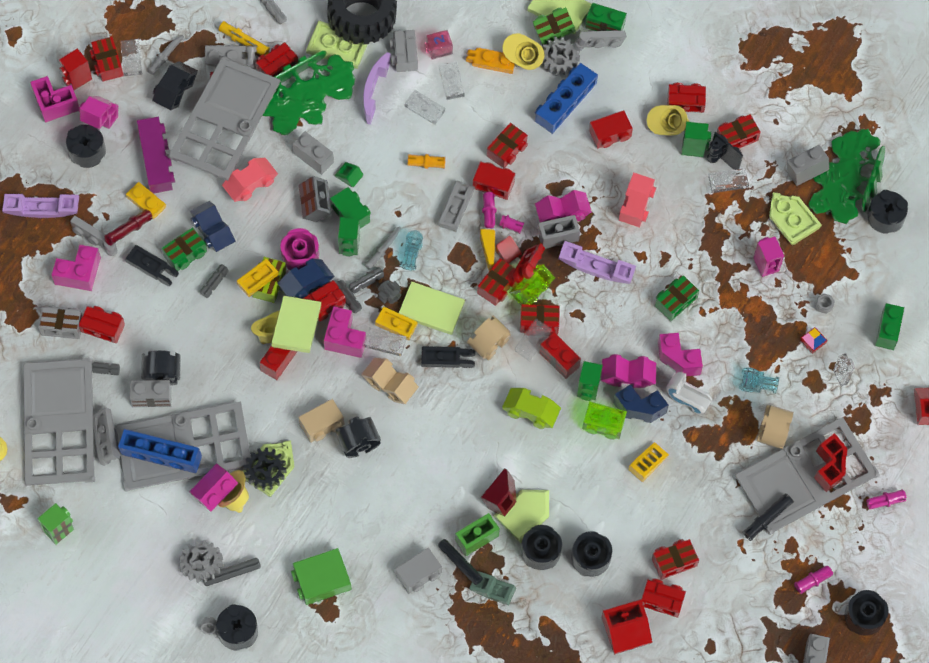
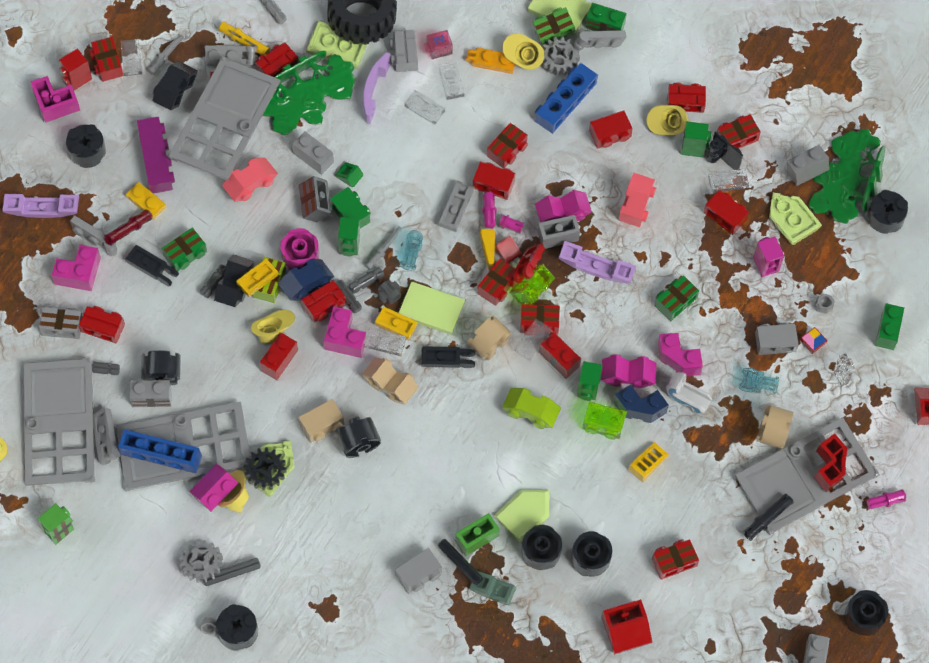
(98, 112): dark pink brick -> none
(209, 222): dark blue brick -> none
(227, 289): none -> black brick
(296, 324): yellowish green tile -> none
(321, 576): bright green brick -> none
(426, 161): light orange pin -> none
(501, 494): dark red slope -> none
(663, 597): red brick -> none
(726, 212): none -> red brick
(776, 338): none -> light grey brick
(813, 579): dark pink axle -> none

